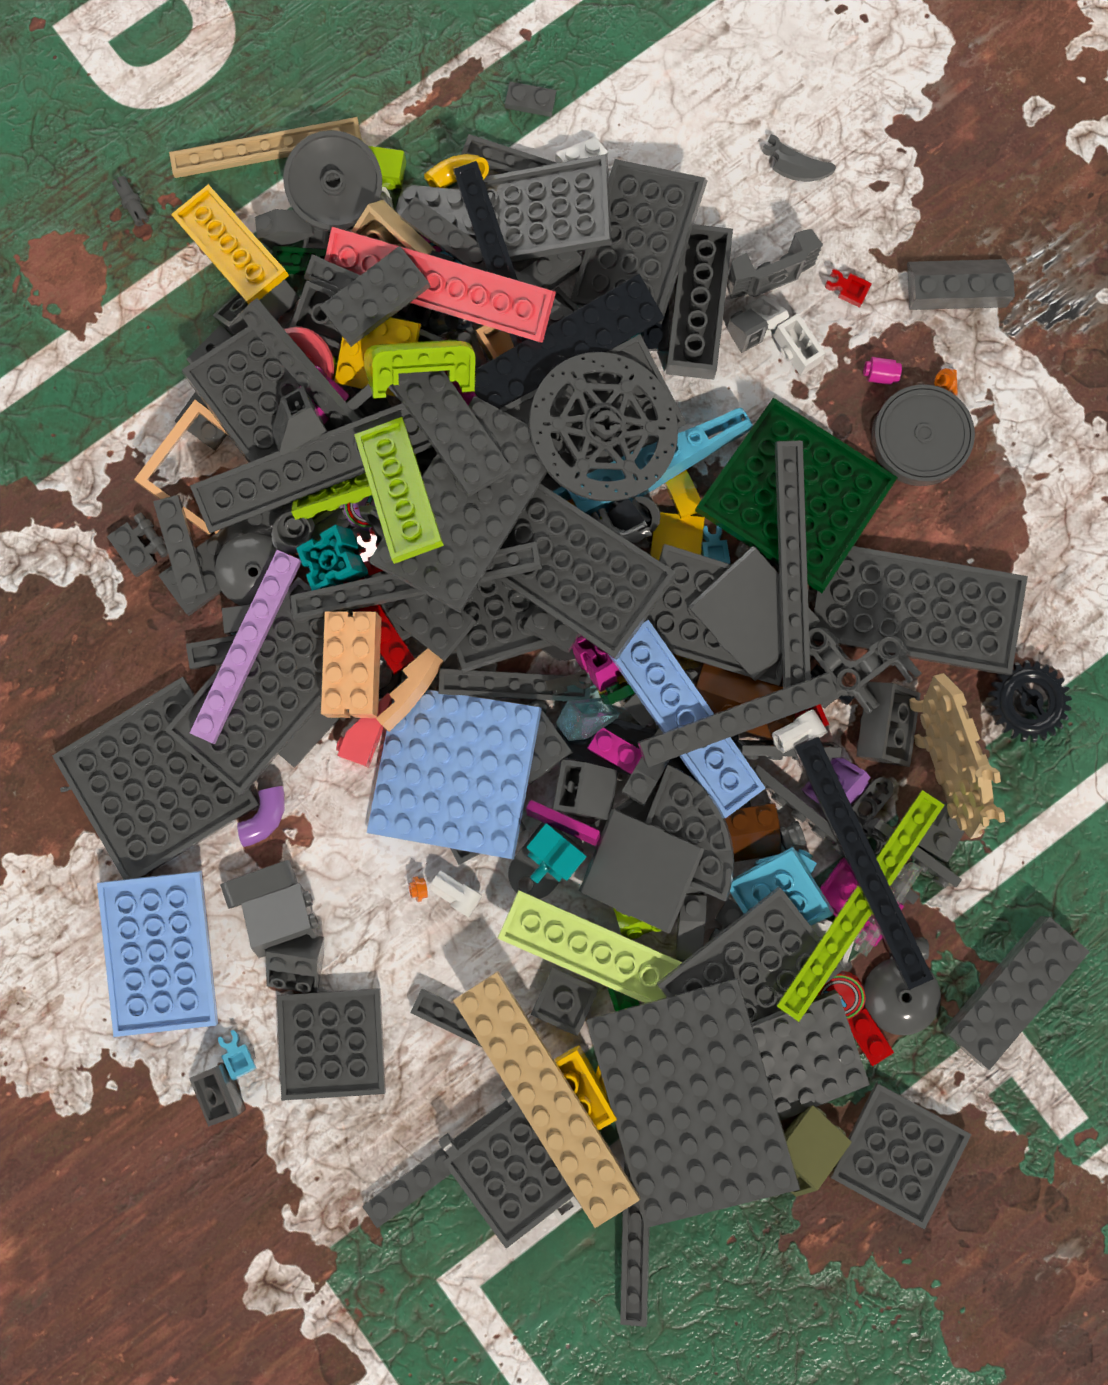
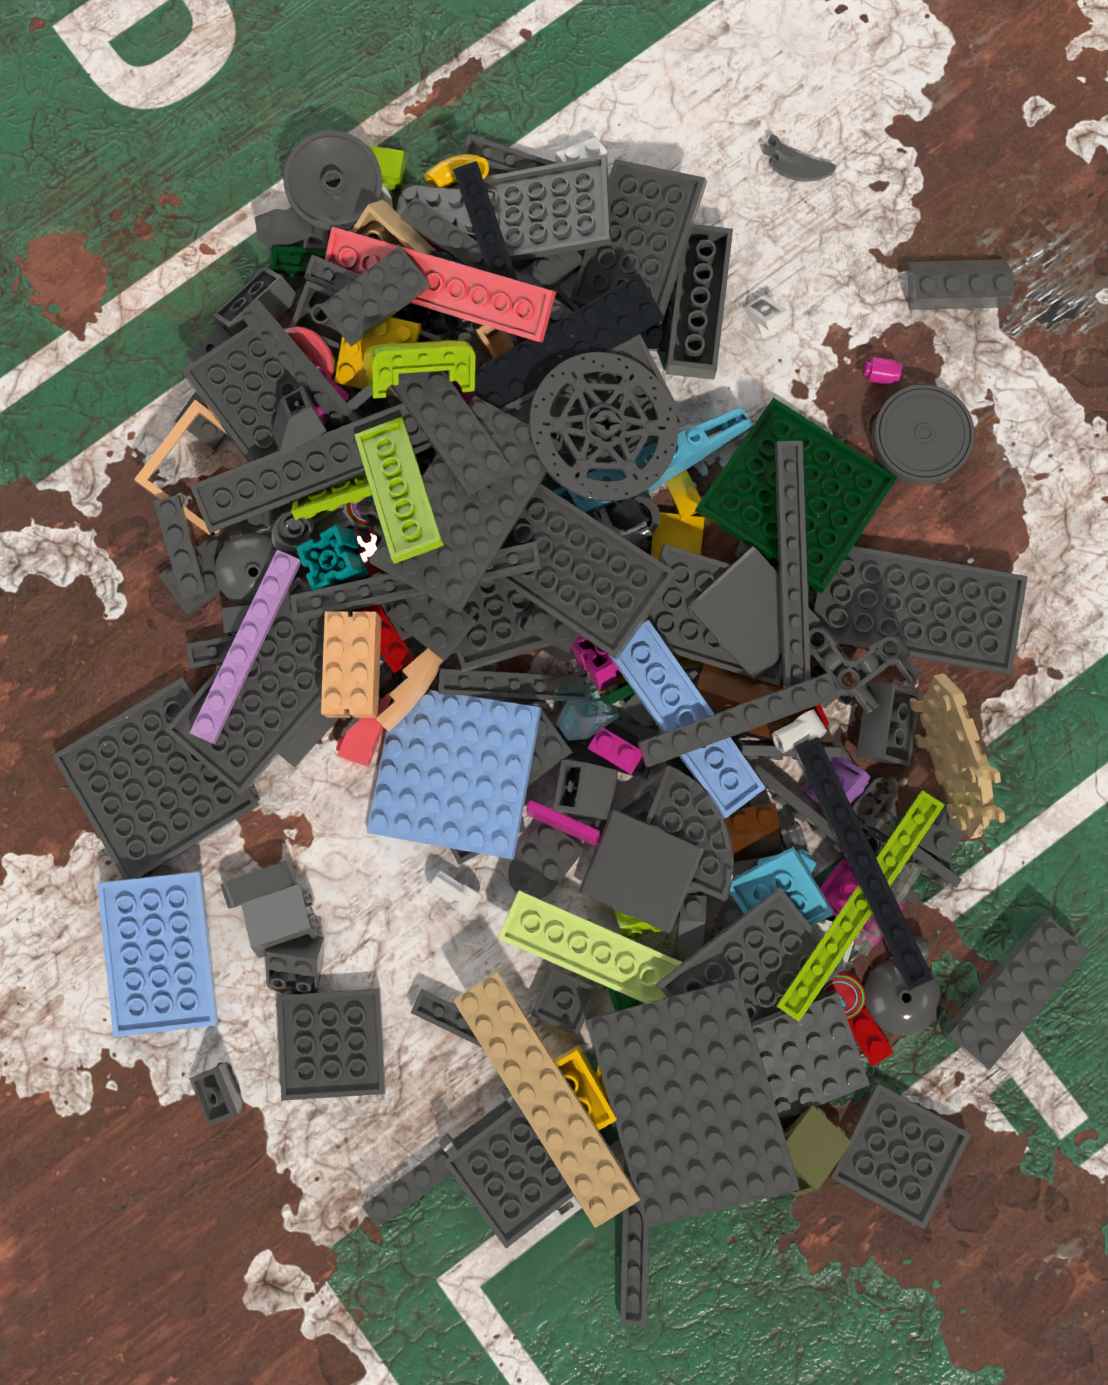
(130, 201): dark grey pin -> none
(131, 548): dark grey plate -> none
(229, 245): yellow plate -> none
(238, 1059): medium azure plate -> none
(250, 149): tan tile -> none
(266, 819): medium lavender cylinder -> none
(418, 889): orange plate -> none
(530, 99): dark grey plate -> none
(553, 855): teal brick -> none
(643, 779): dark grey slope -> none
(714, 547): medium azure plate -> none
(747, 329): dark grey slope -> none
(799, 344): white brick -> none
(801, 256): dark grey plate -> none
(852, 289): red plate -> none
(947, 380): orange plate -> none
(1044, 721): black gear -> none

